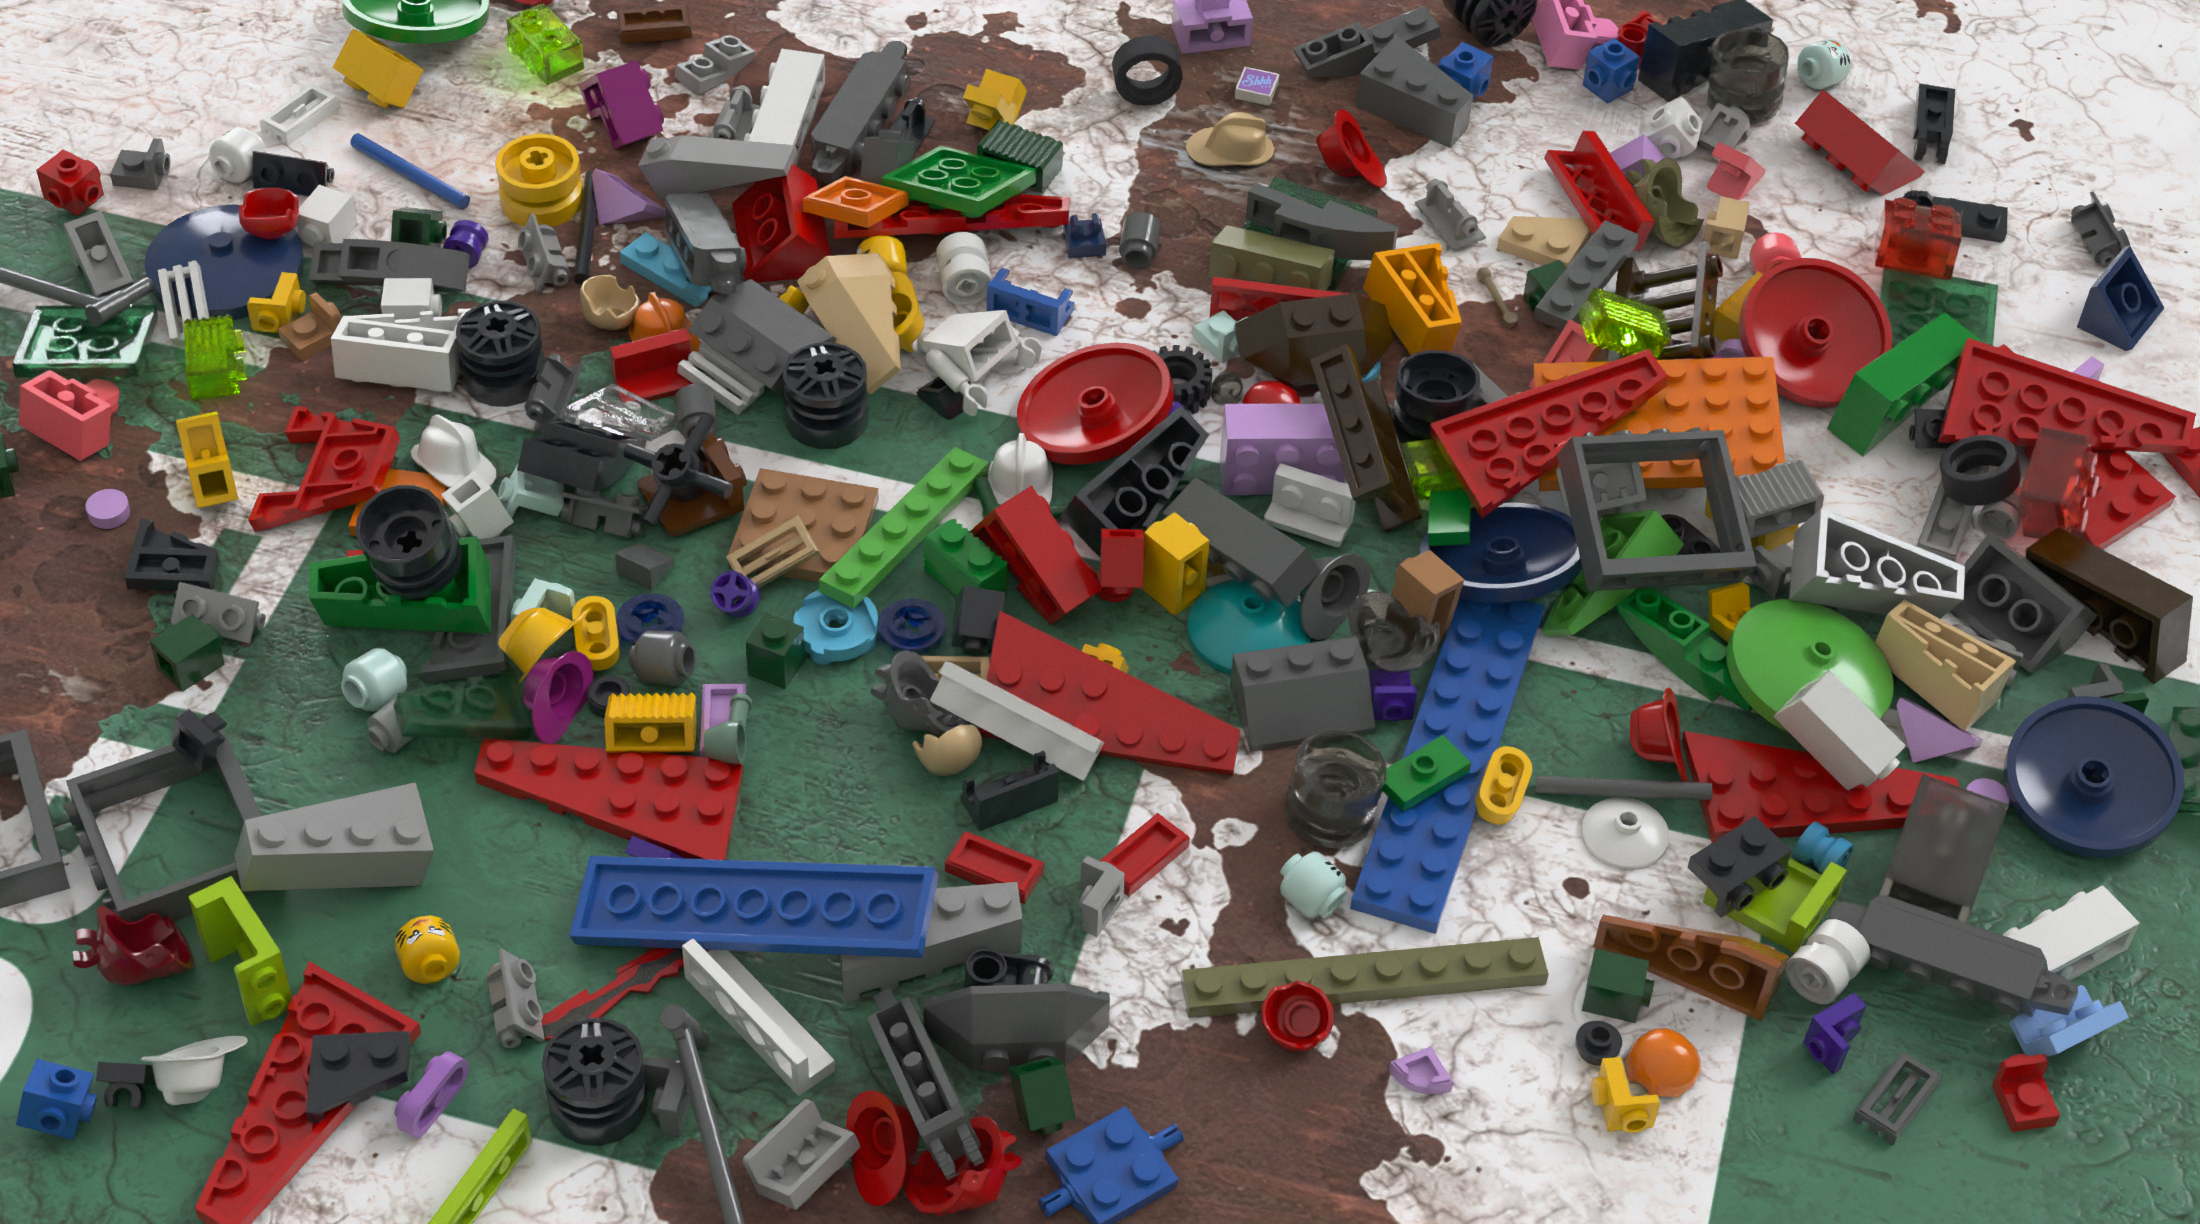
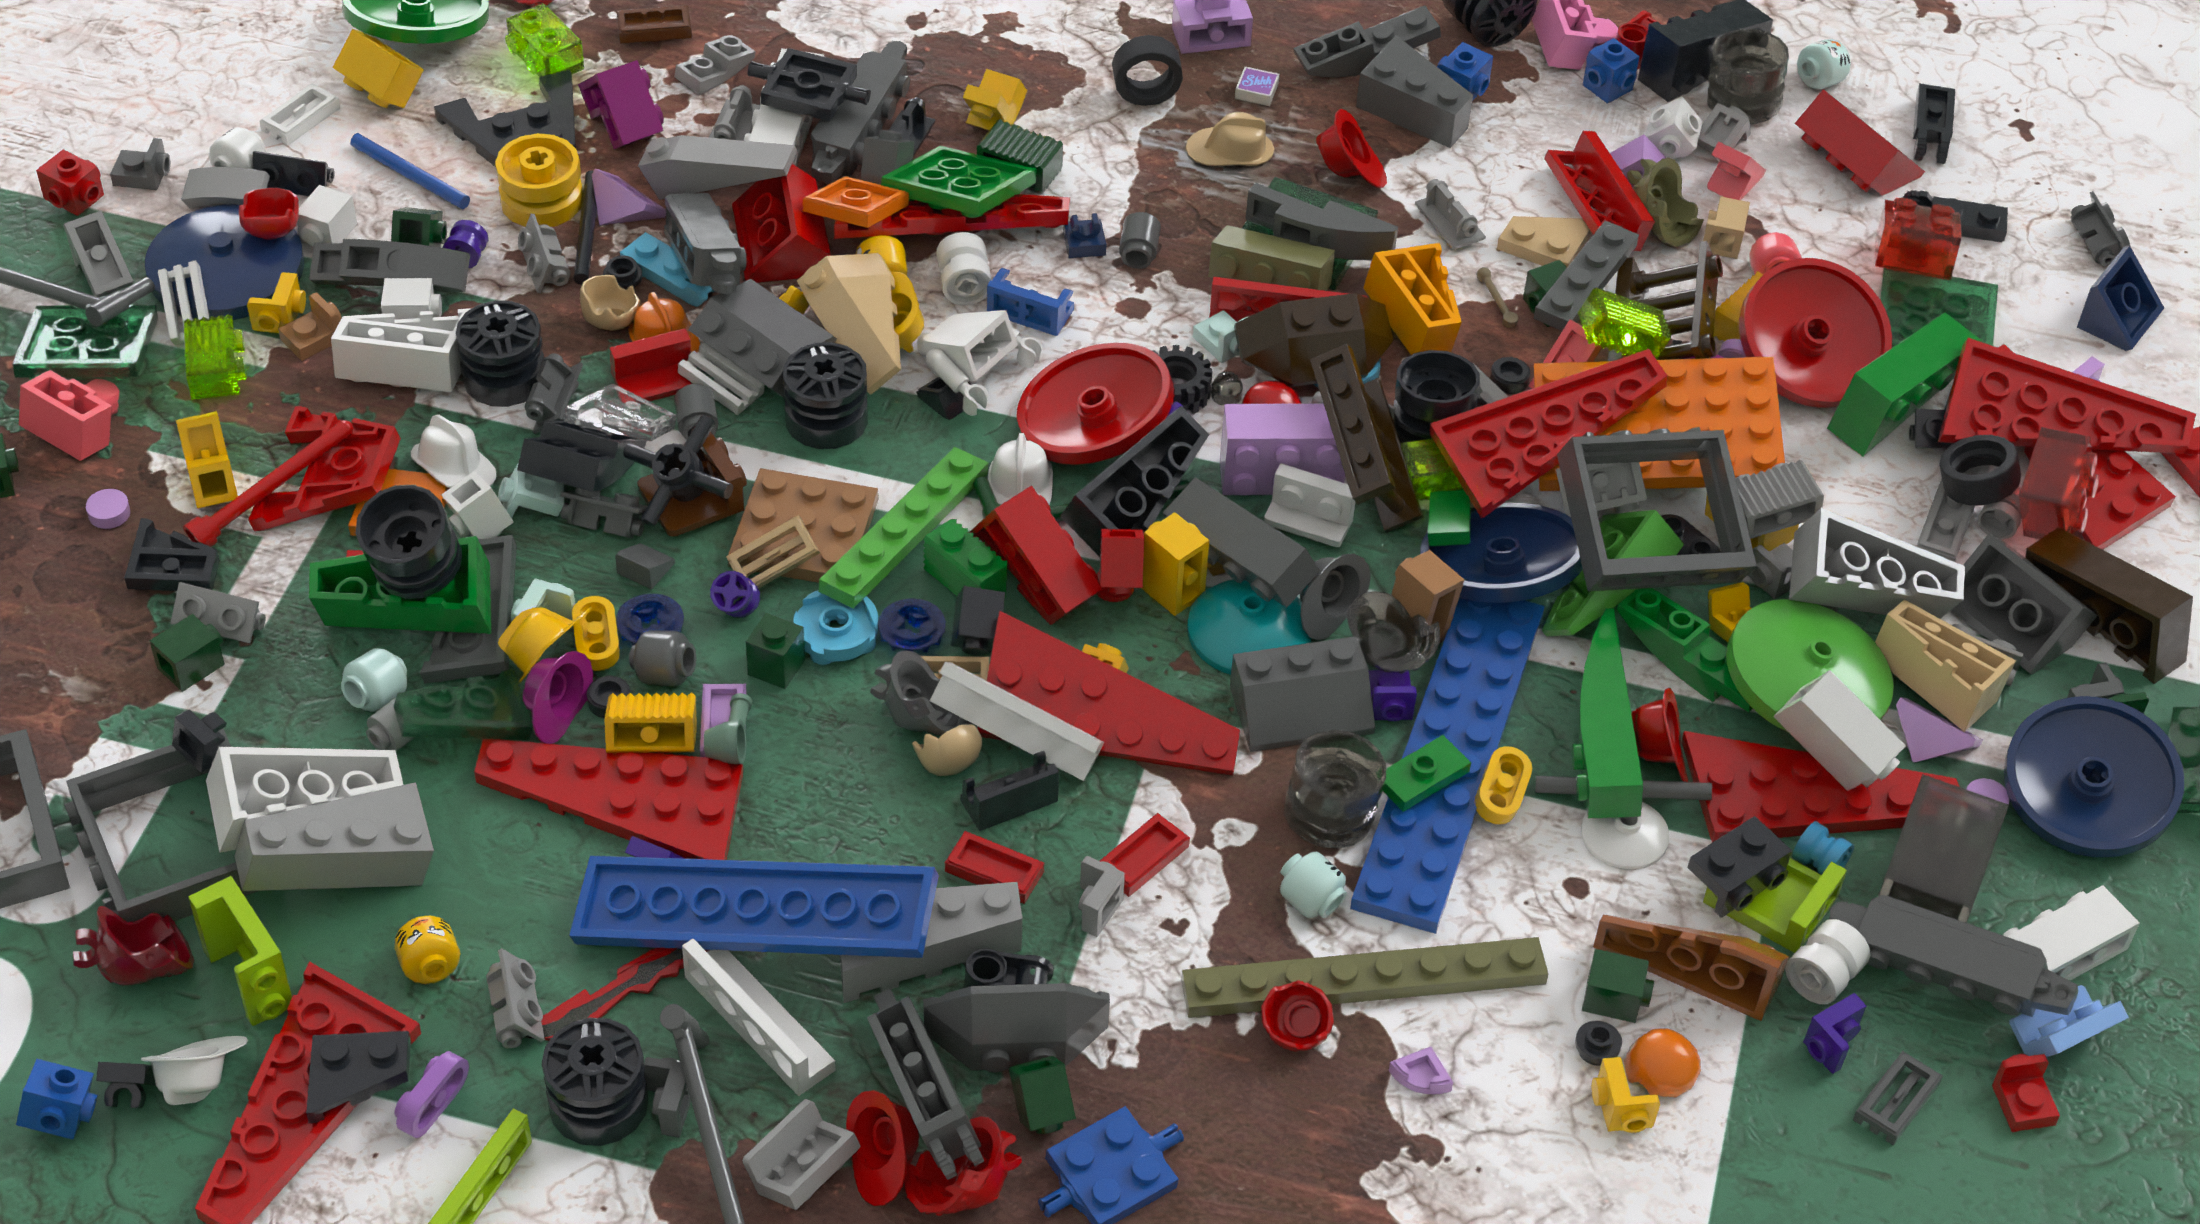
(207, 528): none -> red piece
(221, 185): none -> light grey slope
(275, 780): none -> white wedge
(493, 133): none -> black wing
(625, 270): none -> black plate
(808, 84): none -> black plate
(1510, 375): none -> black tile
(1607, 742): none -> green slope

